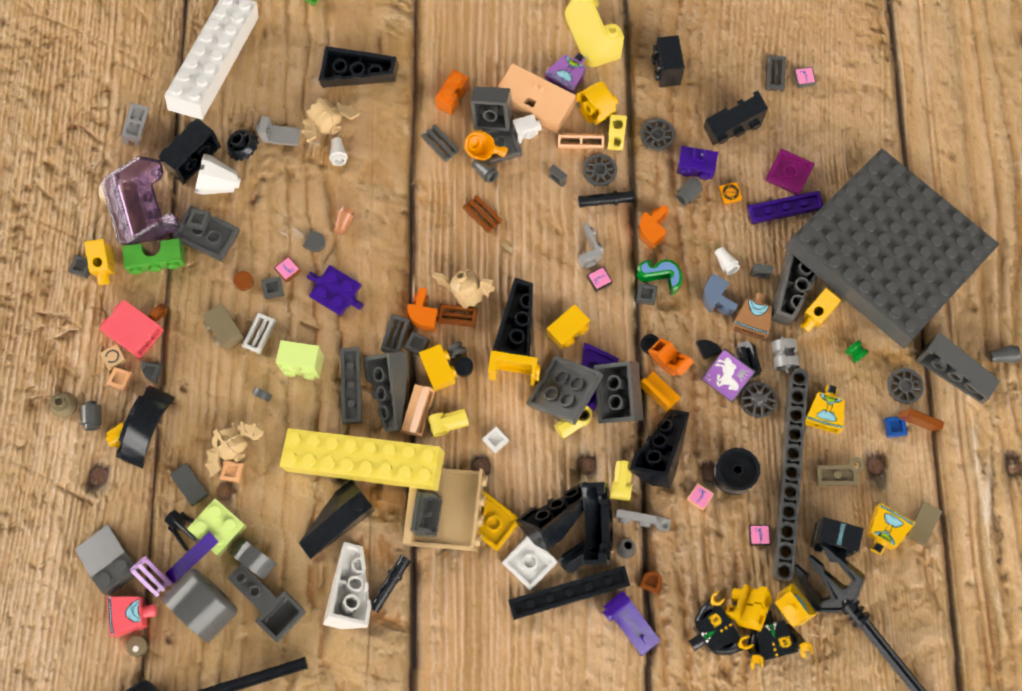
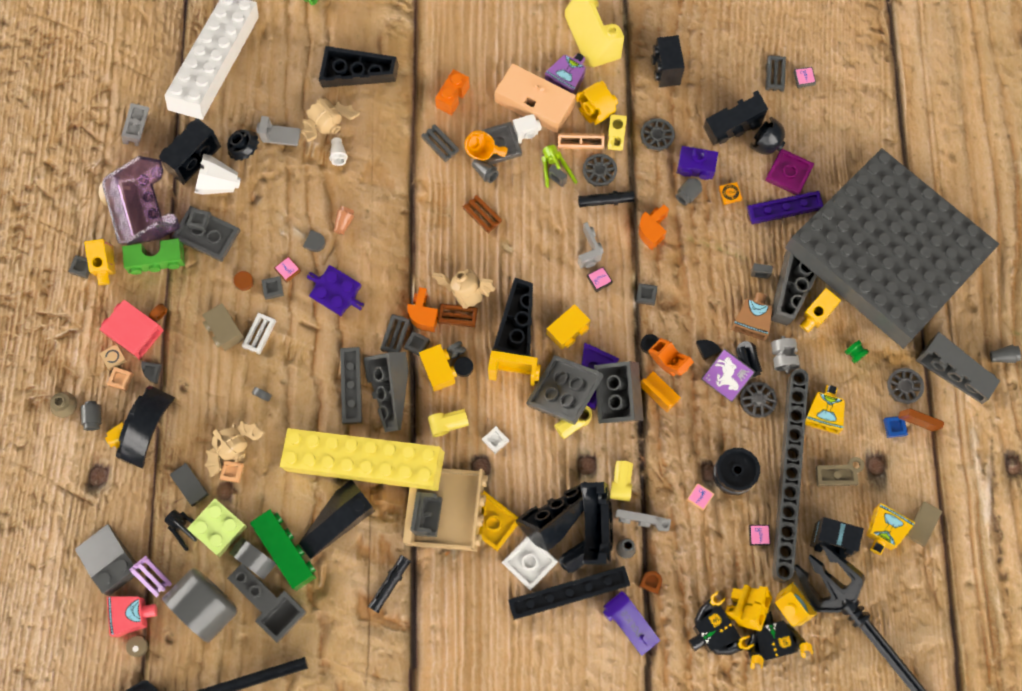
(191, 557): dark purple sticker -> none
(283, 550): none -> green brick
(300, 360): yellowish green brick -> none
(349, 597): white wedge -> none
(417, 410): light nougat piece -> none
(491, 108): dark grey brick -> none
(552, 156): none -> lime plant
(660, 455): black wedge -> none
(661, 270): green animal -> none
(713, 296): sand blue brick -> none
(727, 262): white cone -> none
(769, 137): none -> black cylinder

